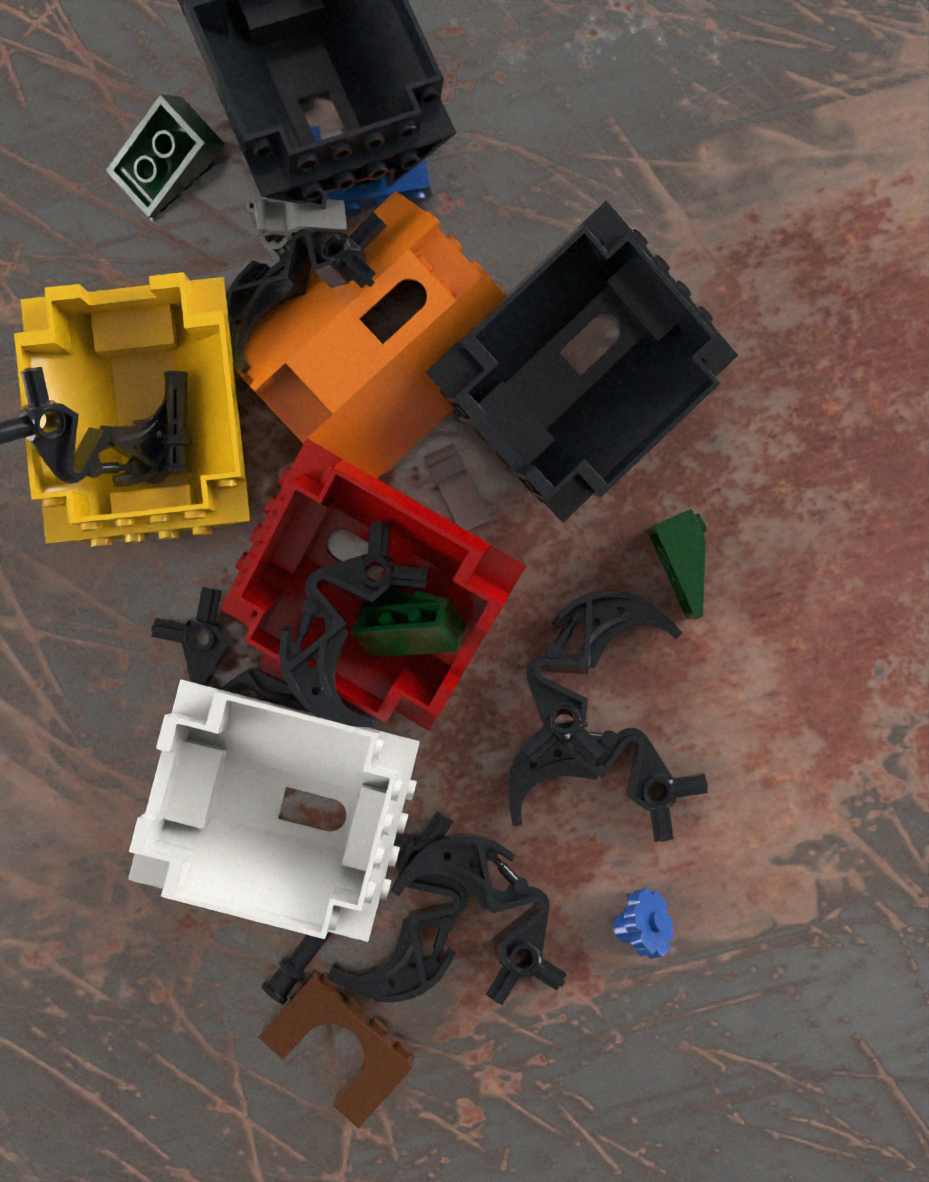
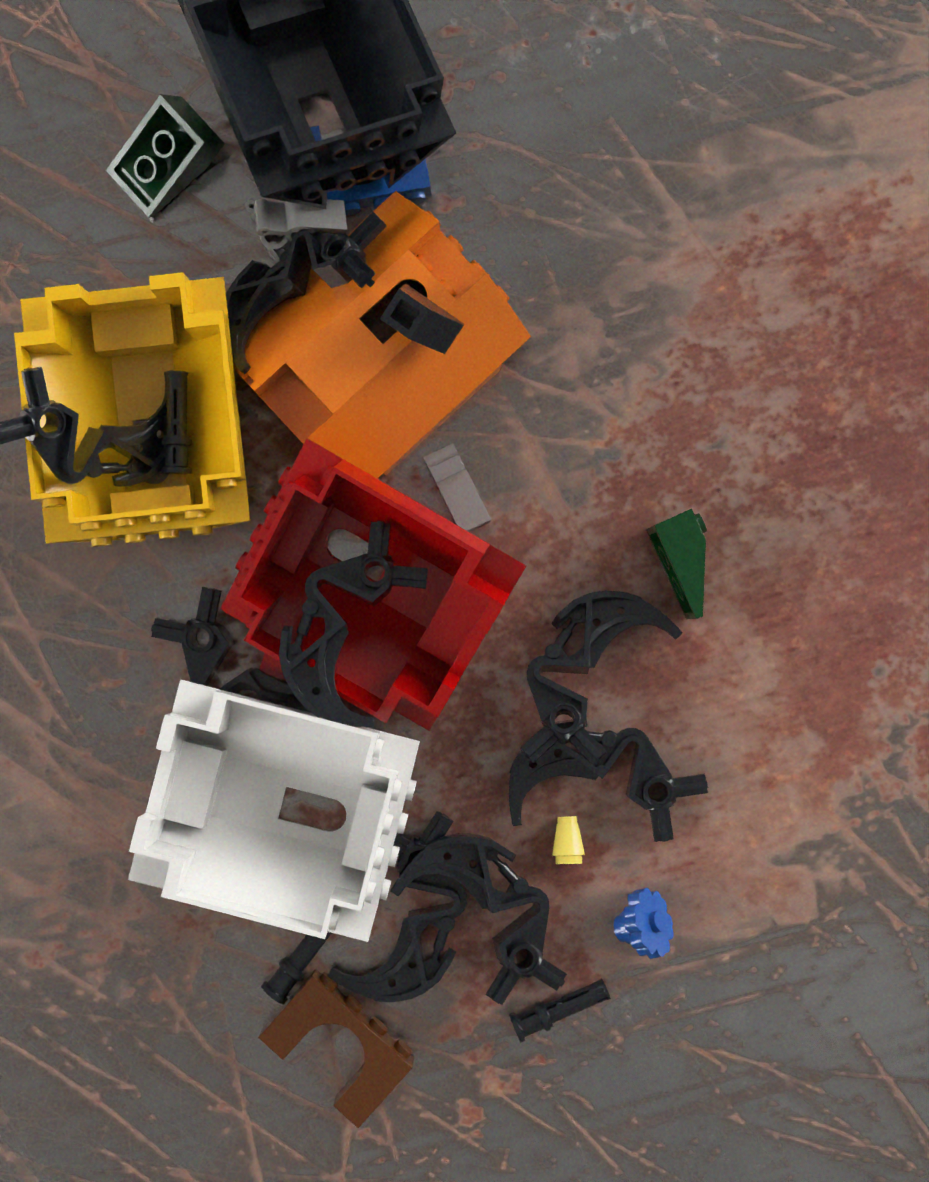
(408, 625): dark green wedge -> none
(421, 320): none -> black slope
(545, 1014): none -> black pin
(568, 842): none -> light yellow cone
(584, 432): black panel -> none

